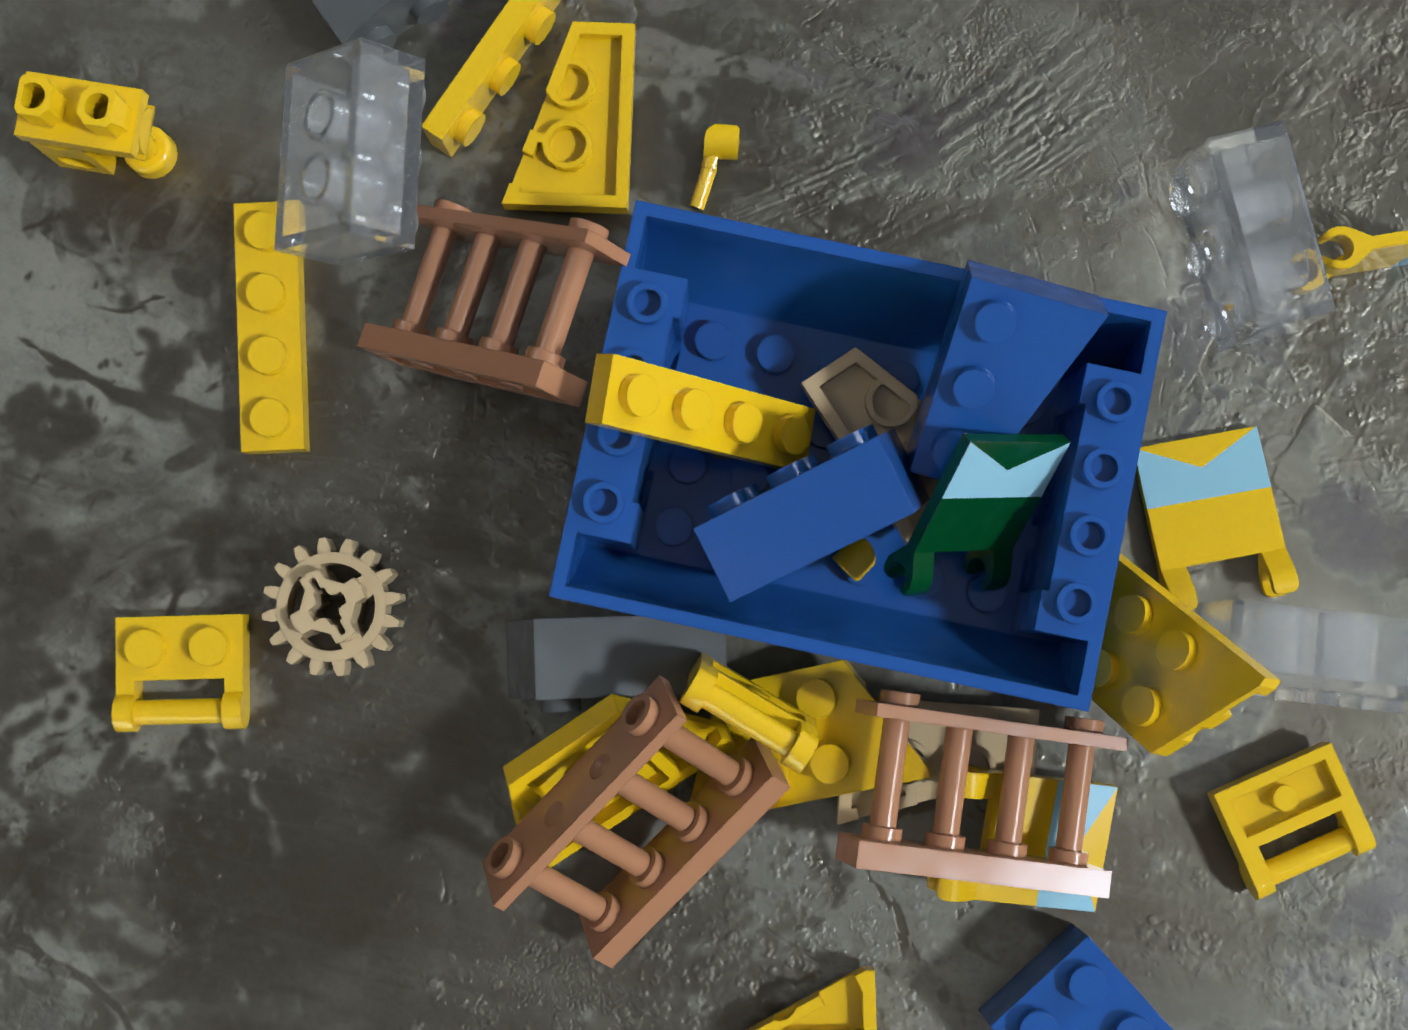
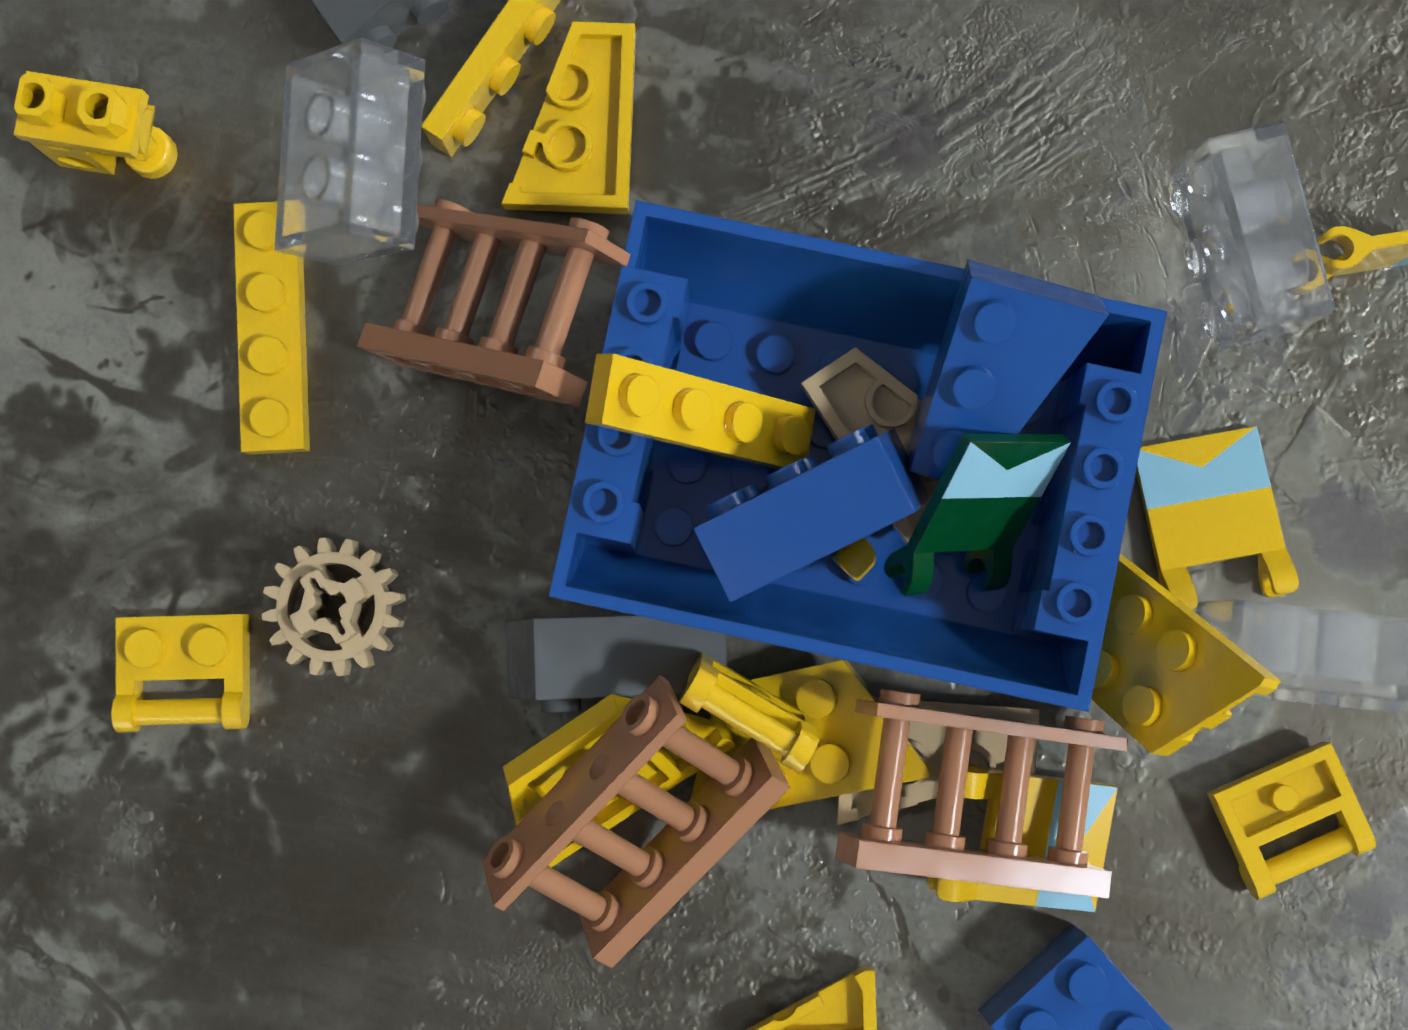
(720, 143): yellow hand -> none

